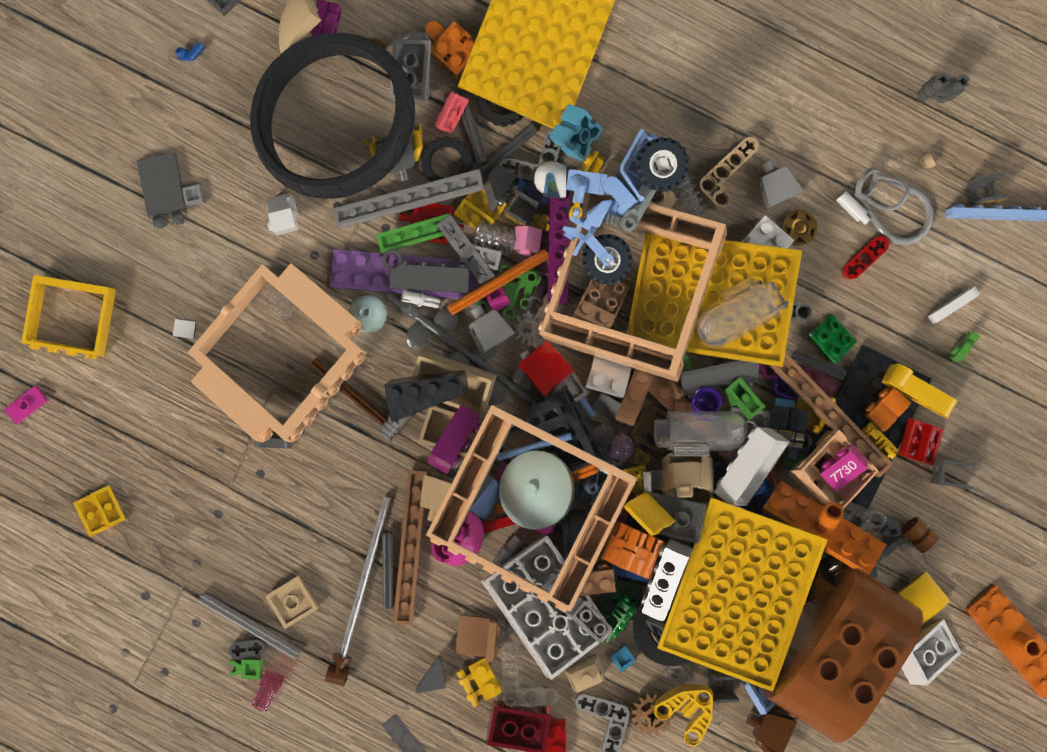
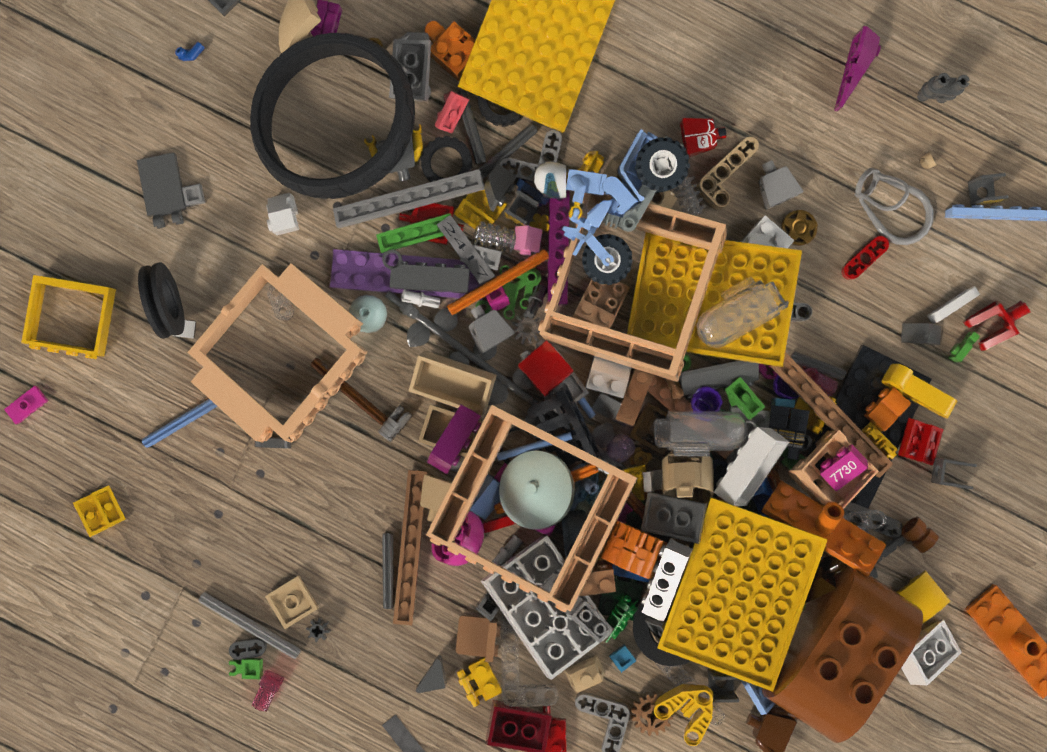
(161, 300): none -> black tyre
(178, 423): none -> medium blue axle
(314, 632): none -> dark grey gear
(338, 672): flat silver piece -> none
(422, 392): black wedge -> none
(487, 606): none -> dark grey slope
(576, 132): medium azure brick -> none
(649, 513): yellow slope -> none
(700, 135): none -> red torso
(832, 339): green hinge -> none
(853, 207): white cylinder -> none
(861, 54): none -> magenta wedge
(921, 333): none -> dark grey slope
(1009, 316): none -> red piece

